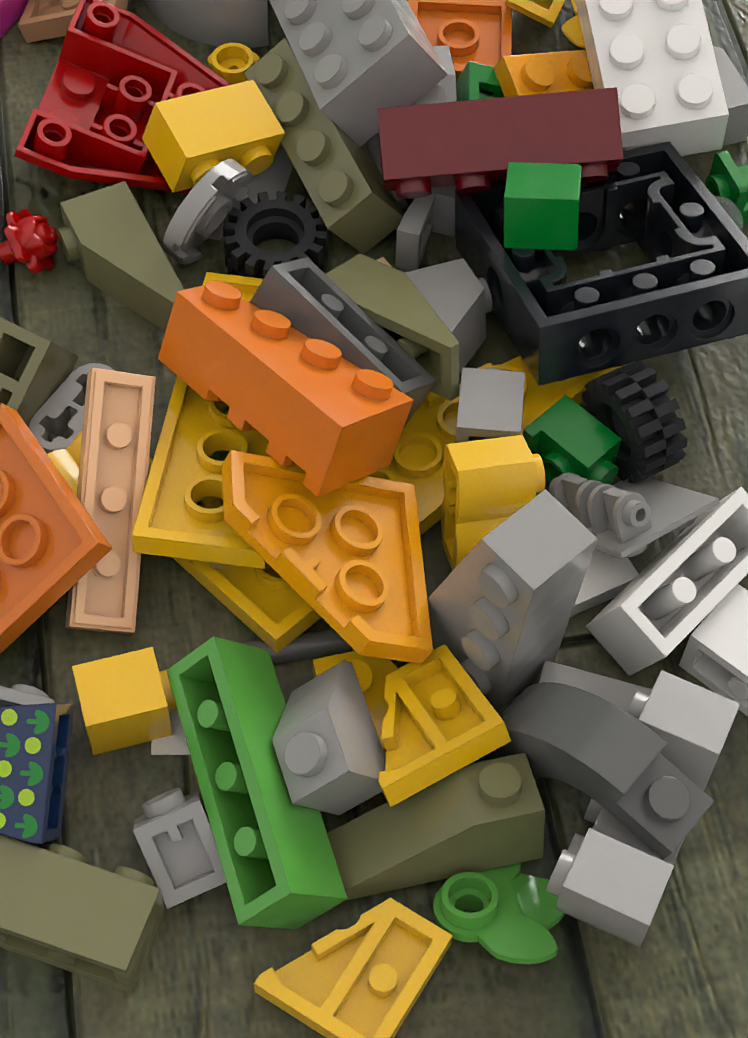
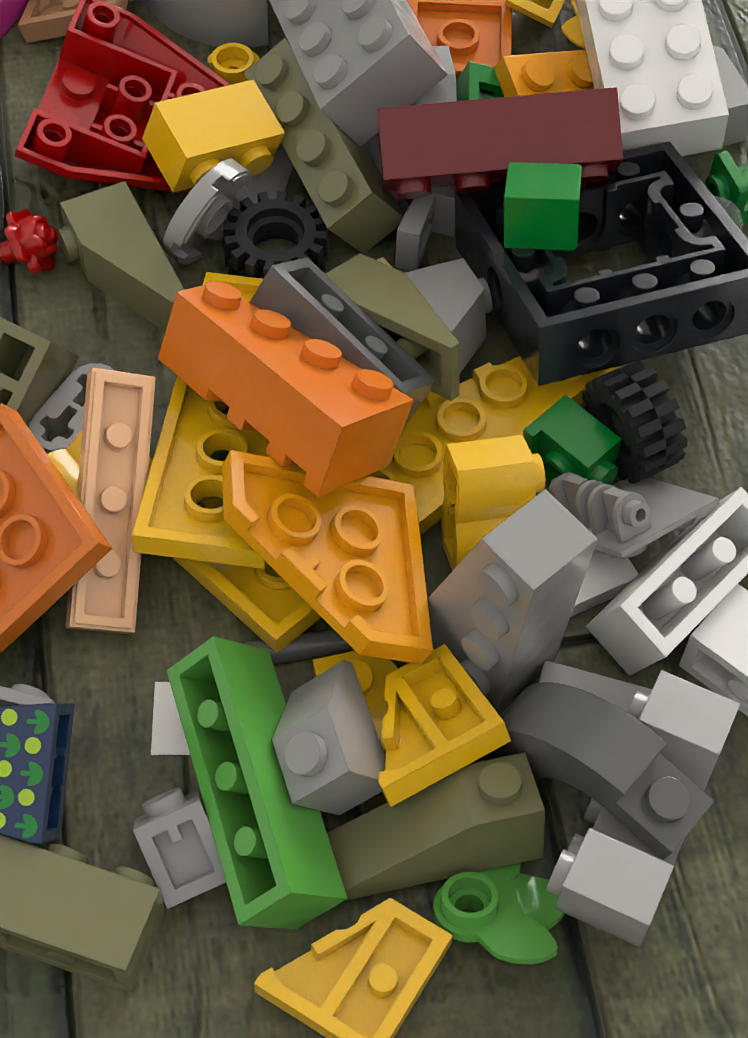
(124, 700): yellow brick -> none
(489, 404): light grey brick -> none

